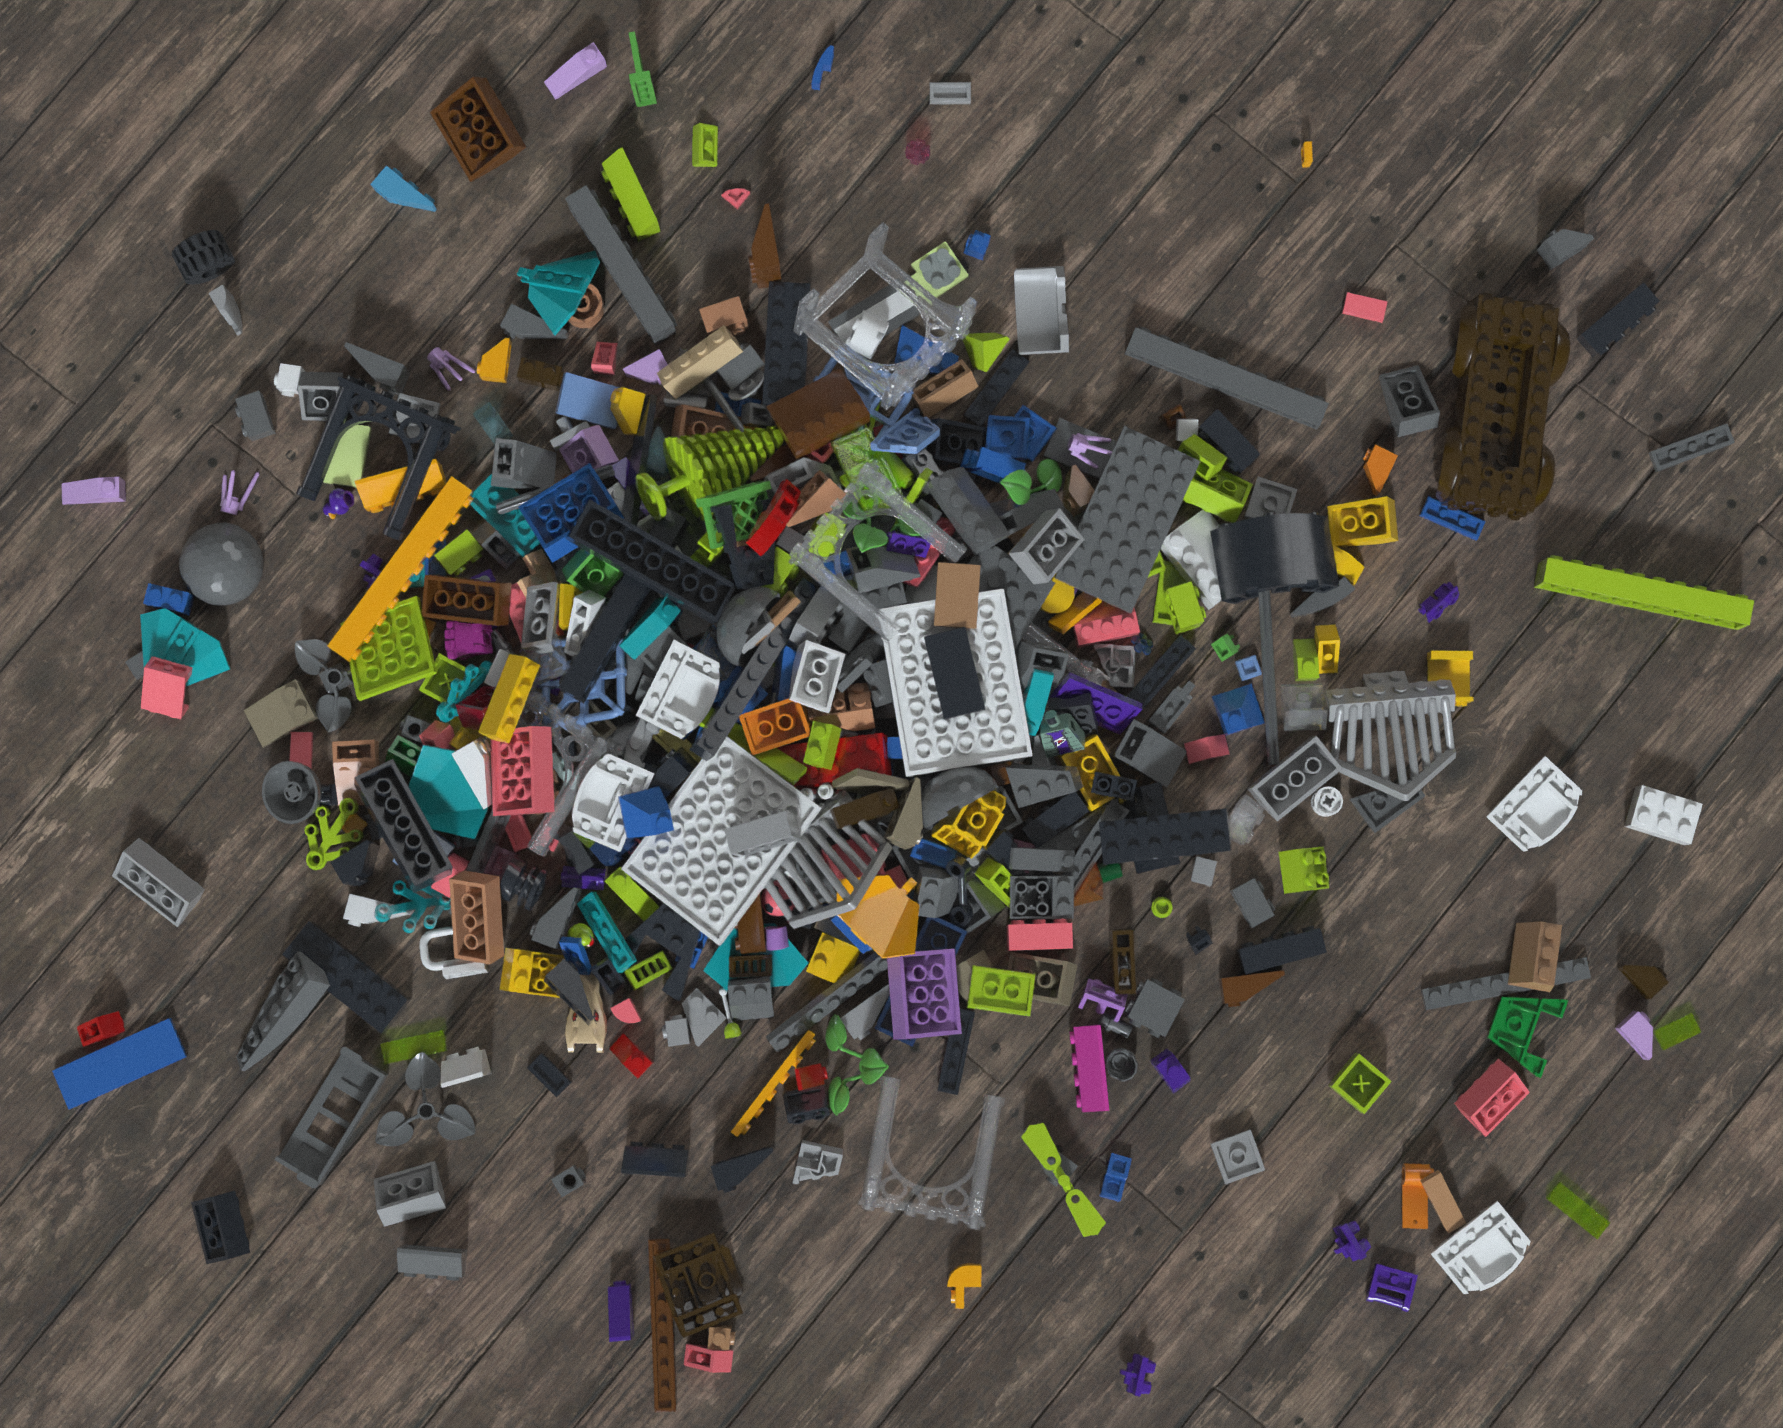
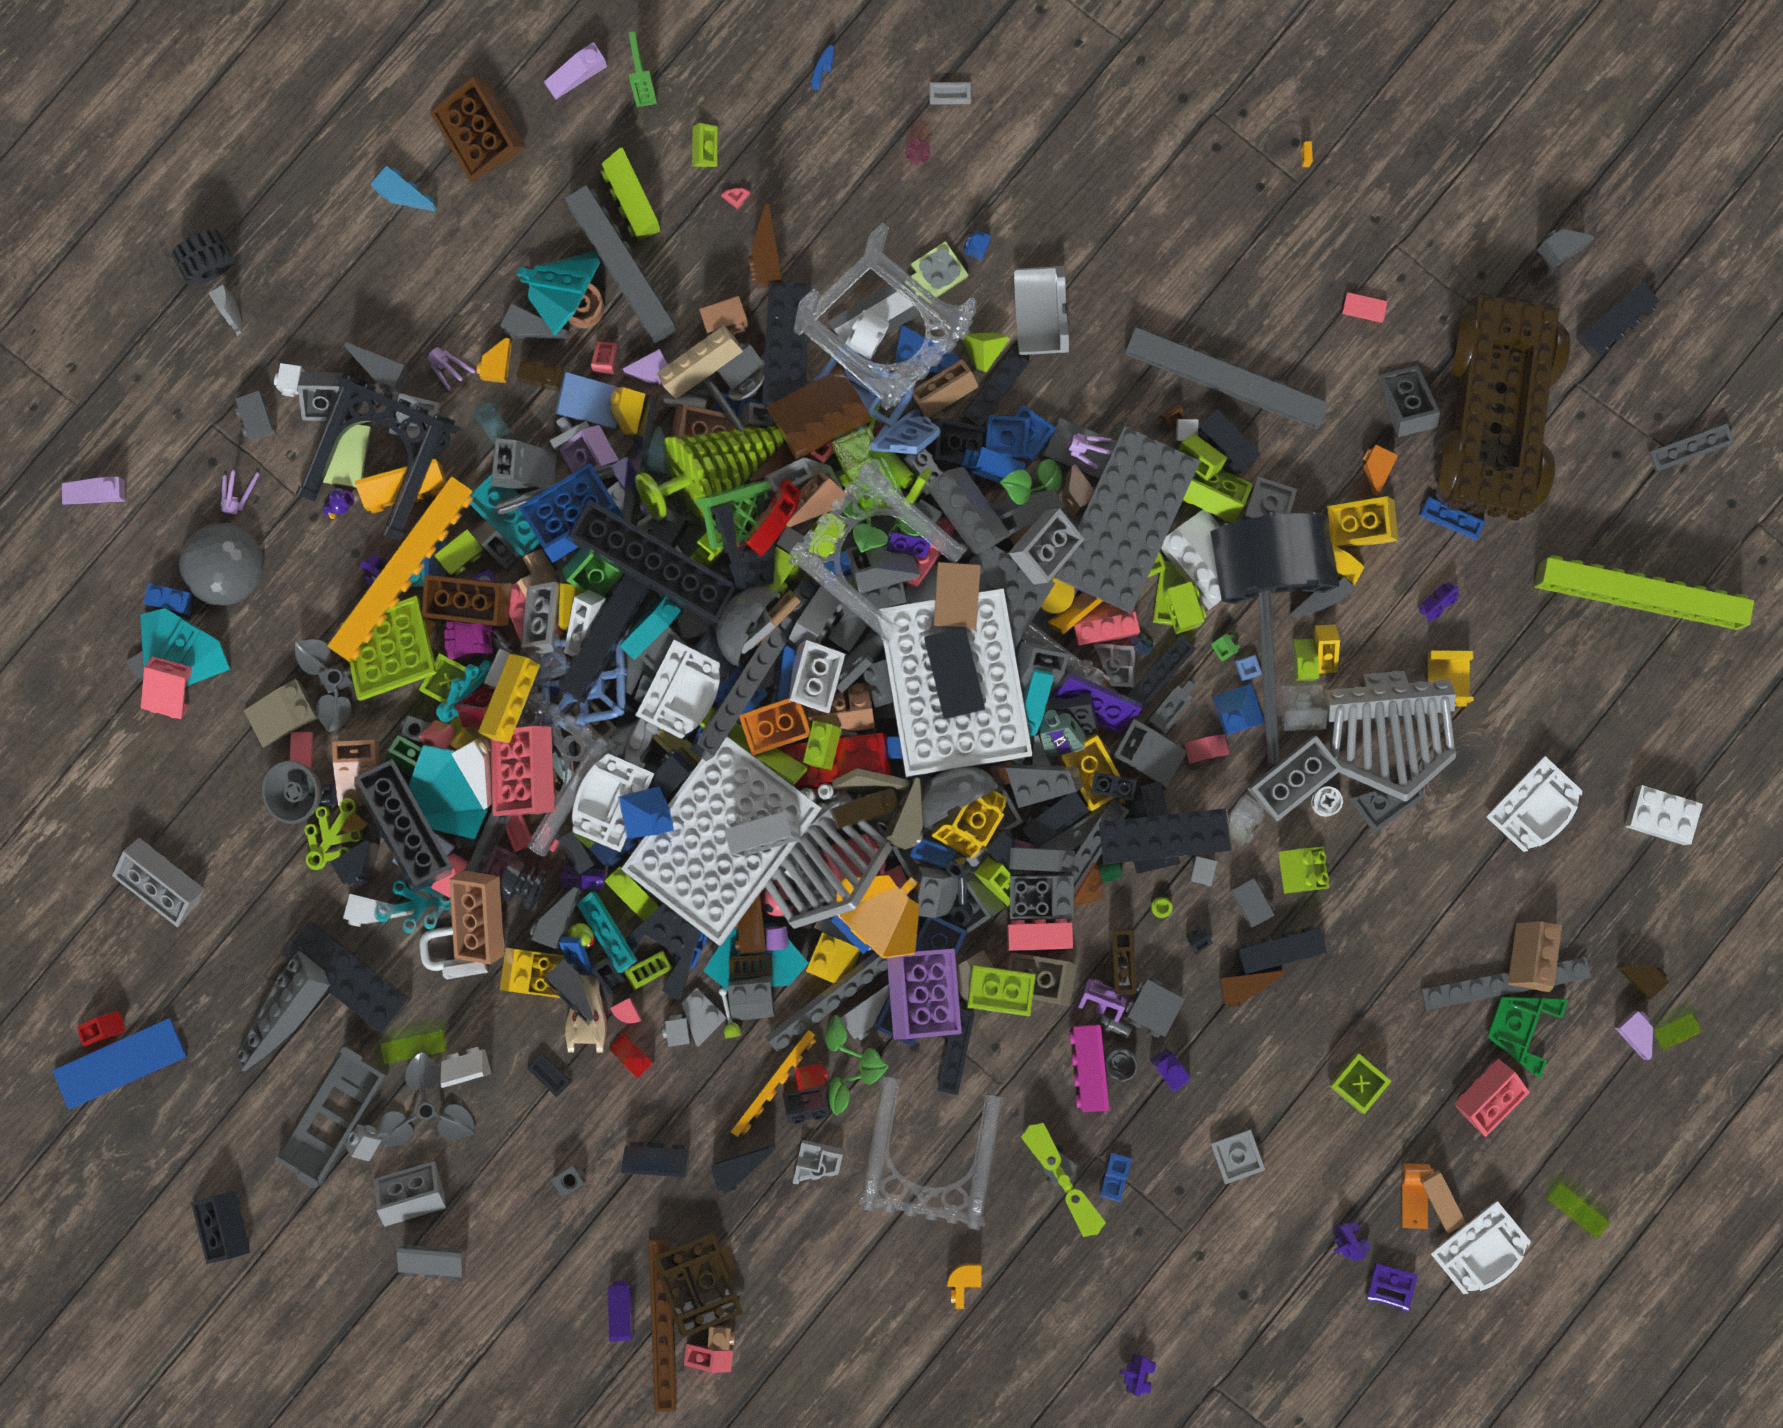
(363, 1142): none -> light grey brick

